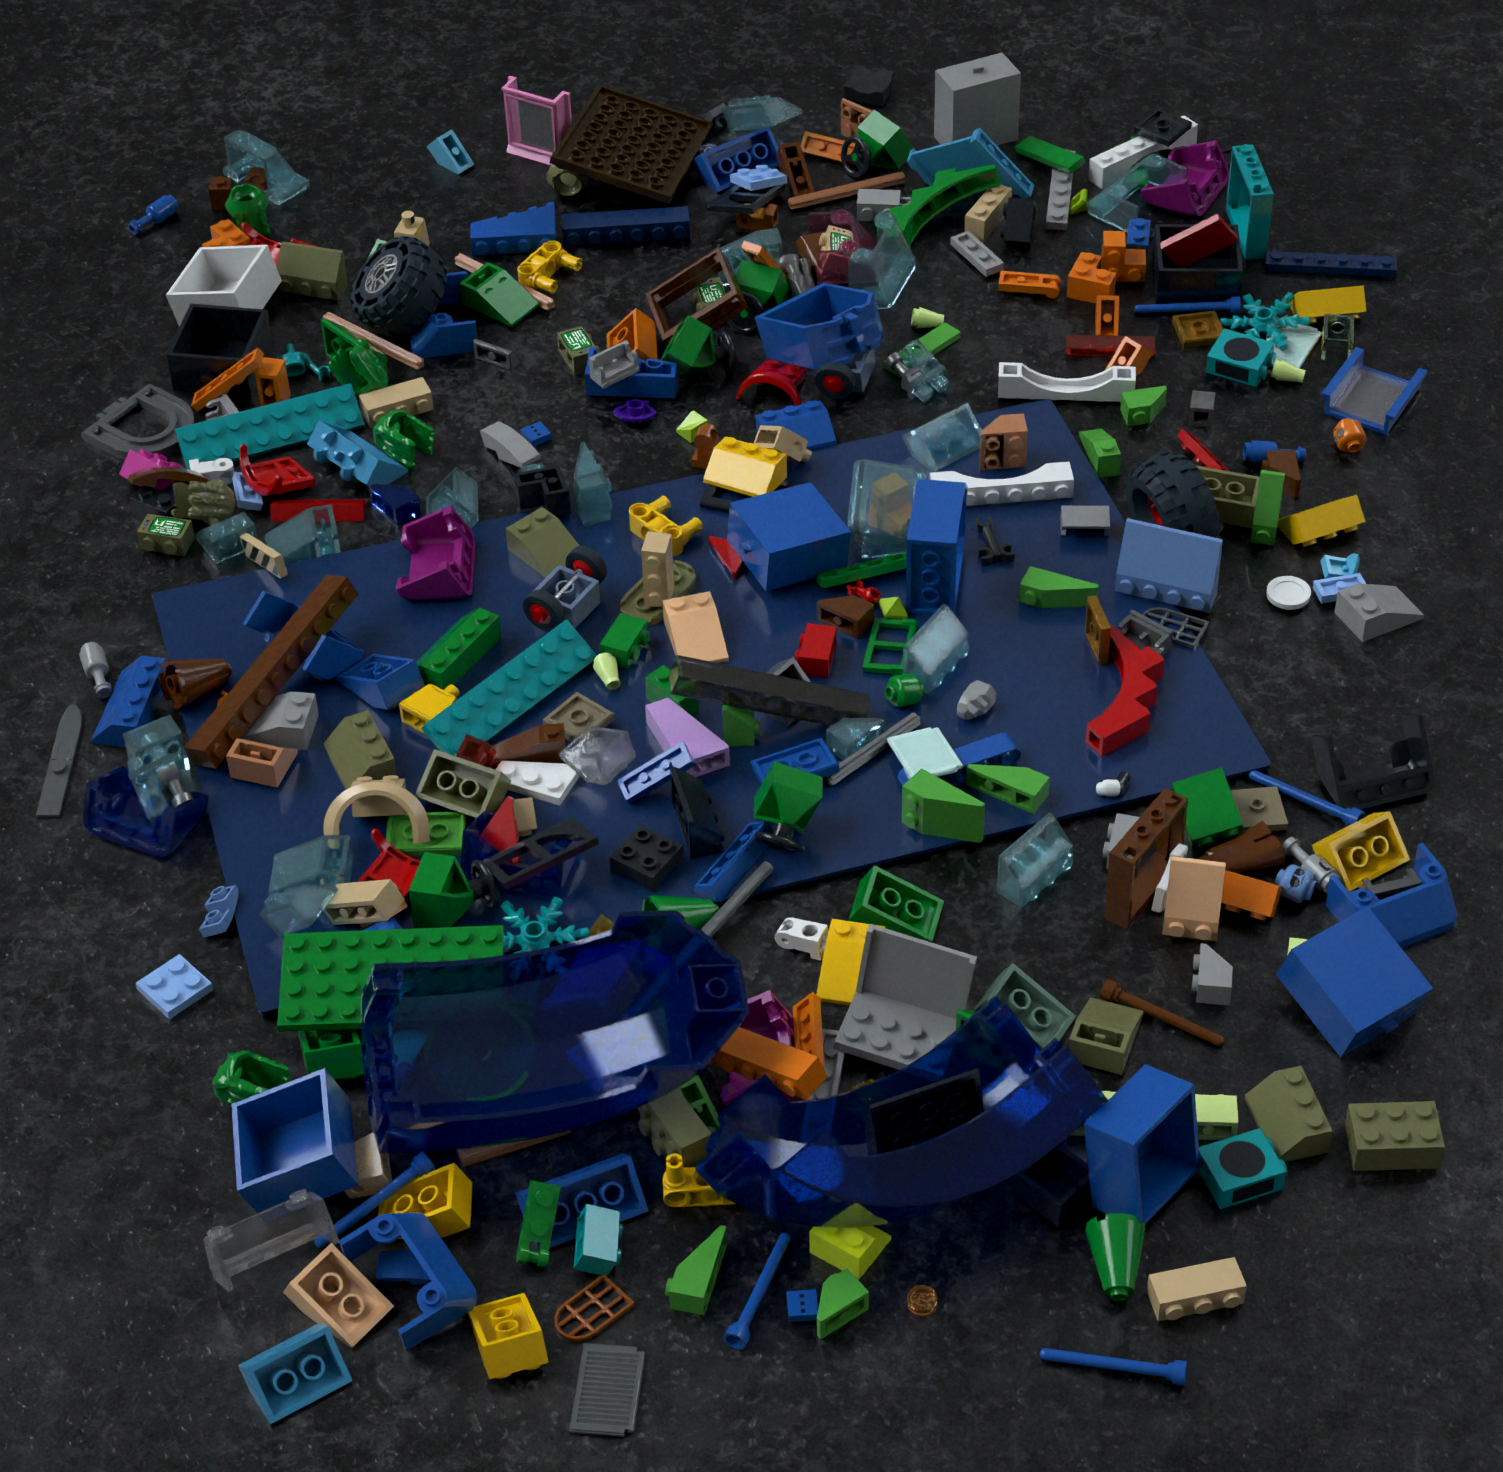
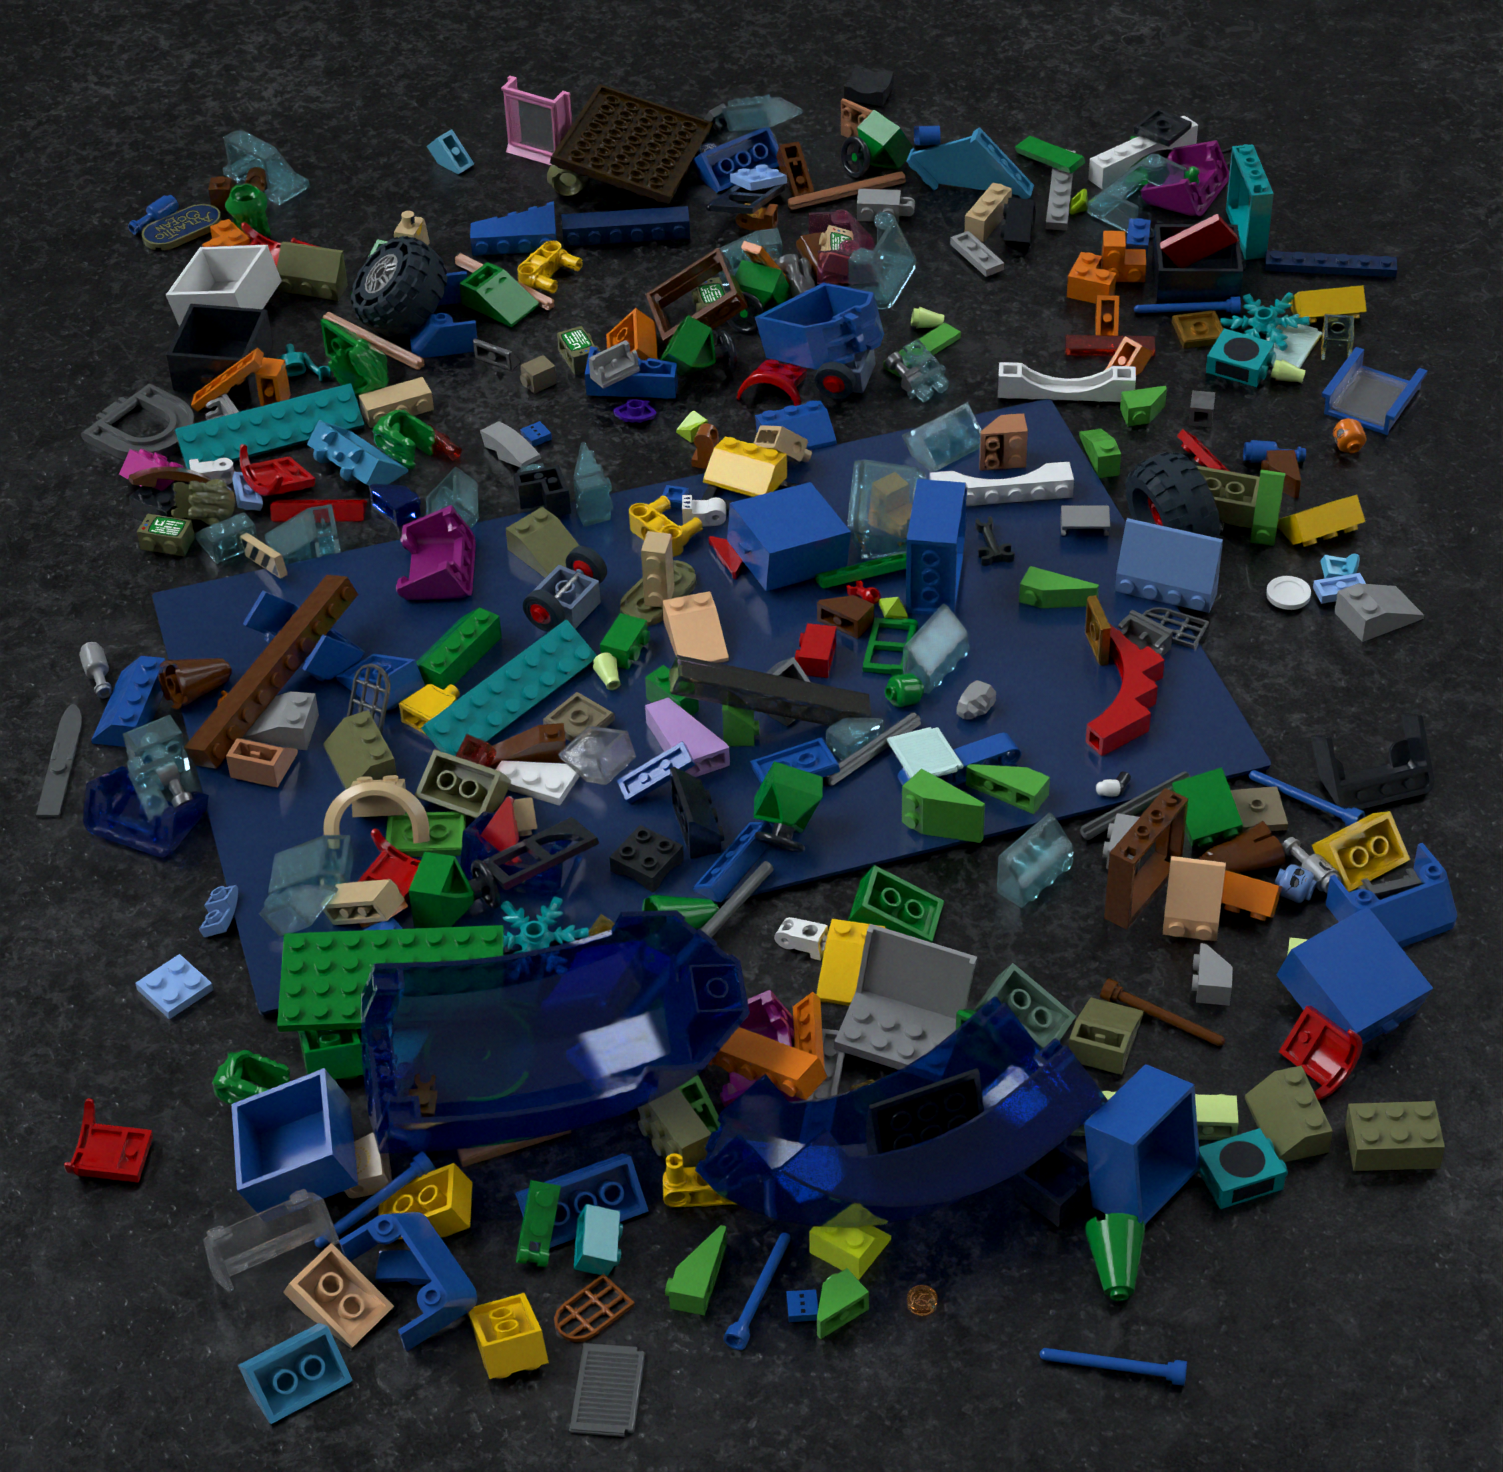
(109, 1149): none -> red piece
(181, 227): none -> tile
(381, 672): none -> dark grey window
(427, 1095): none -> dark brown plate
(443, 444): none -> clear red pin
(538, 374): none -> dark tan brick
(675, 494): none -> blue tile
(704, 510): none -> white leg
(824, 147): orange plate -> none
(927, 135): none -> blue beam
(947, 189): green arch -> none
(976, 96): light grey container -> none
(1029, 283): orange plate -> none
(1131, 808): none -> dark grey axle
(1161, 890): white tile -> none
(1192, 175): none -> green arm
(1196, 1289): tan brick -> none
(1322, 1050): none -> red piece

